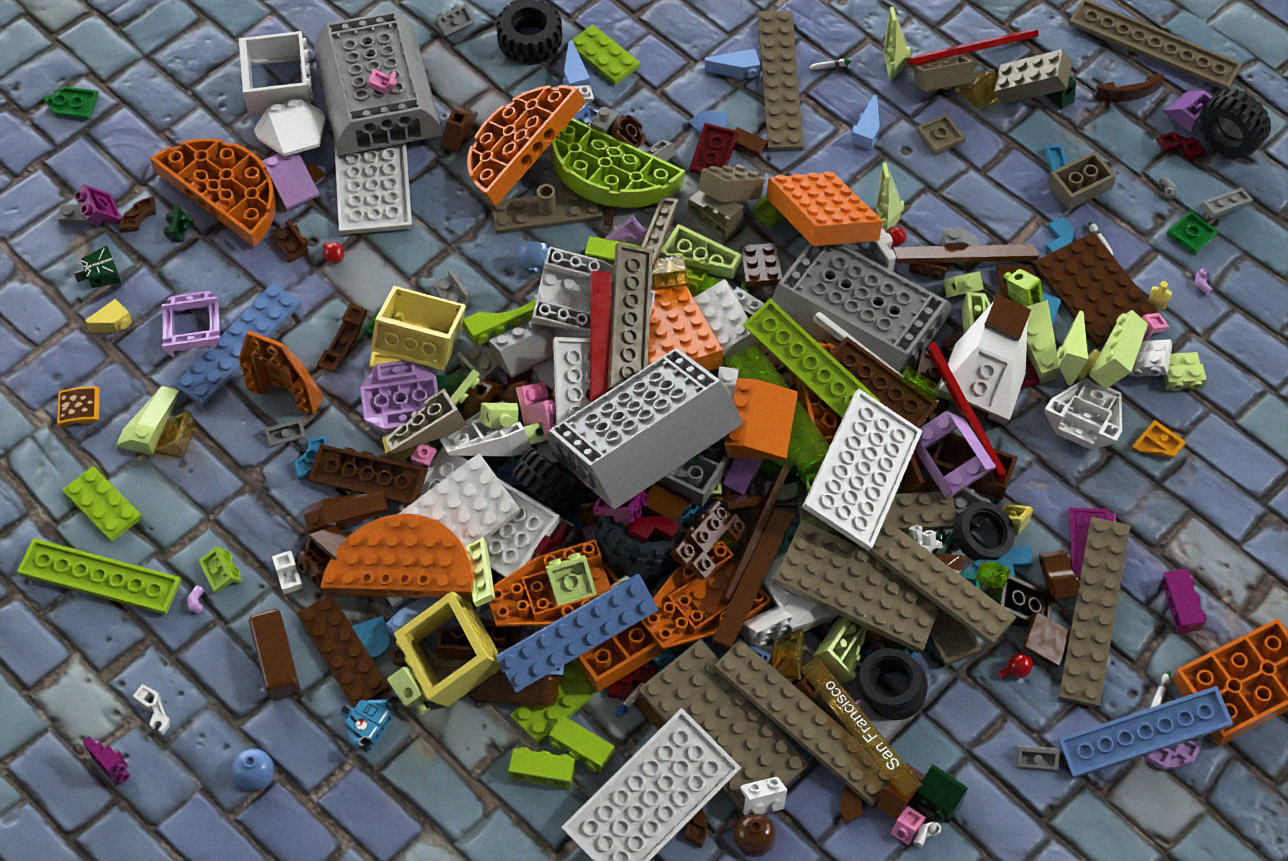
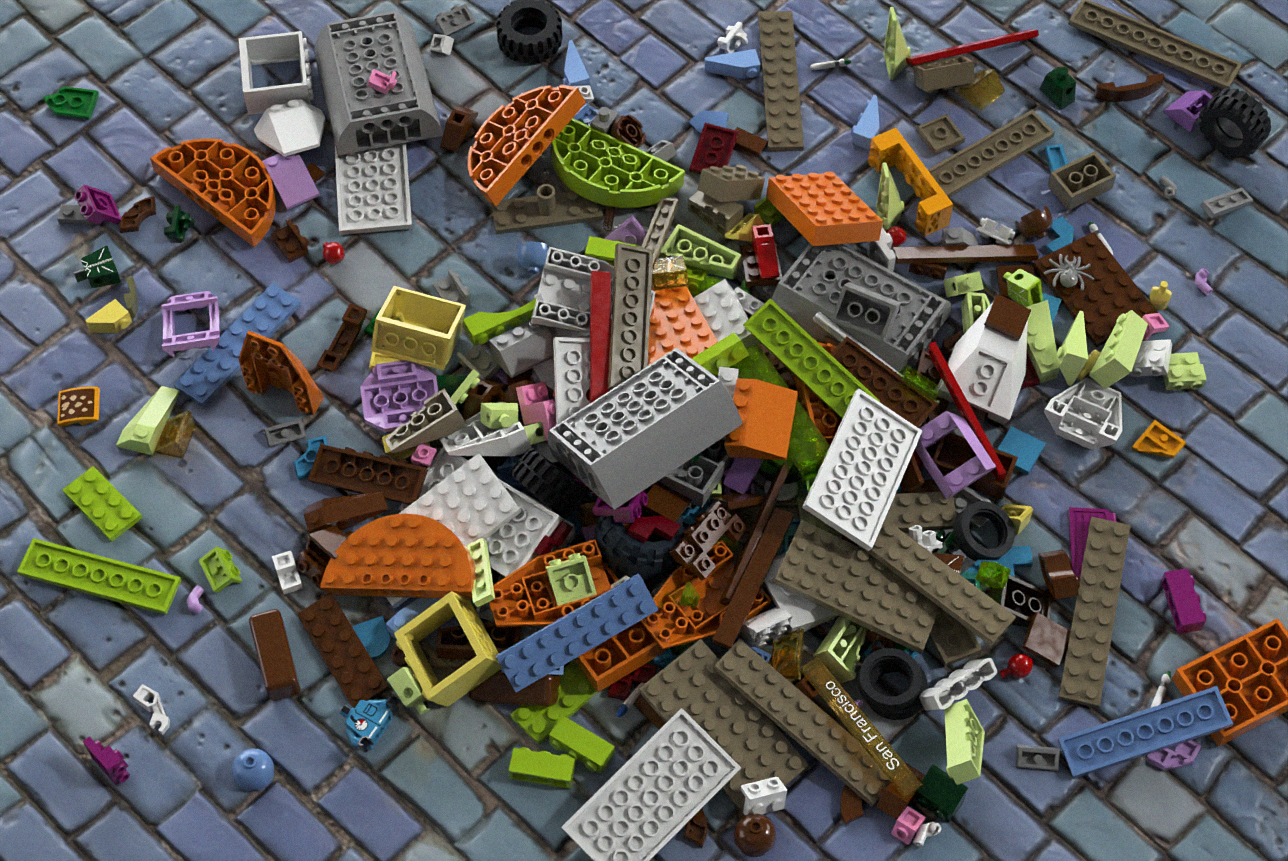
(132, 298): none -> olive slope
(441, 44): none -> white slope
(605, 55): lime plate -> none
(689, 596): none -> clear neon green slope
(722, 354): none -> lime brick
(734, 38): none -> white hips
(743, 229): none -> light yellow slope
(765, 251): none -> red slope
(865, 311): none -> light grey slope
(936, 207): none -> light orange plate
(958, 684): none -> white brick
(963, 742): none -> yellowish green wedge
(989, 230): none -> white hinge
(991, 153): none -> dark tan plate
(1024, 447): none -> dark azure tile
(1033, 76): dark tan piece -> none
(1035, 223): none -> reddish brown cylinder
(1069, 272): none -> light grey animal
(1190, 146): dark red tile -> none
(1192, 232): green tile -> none

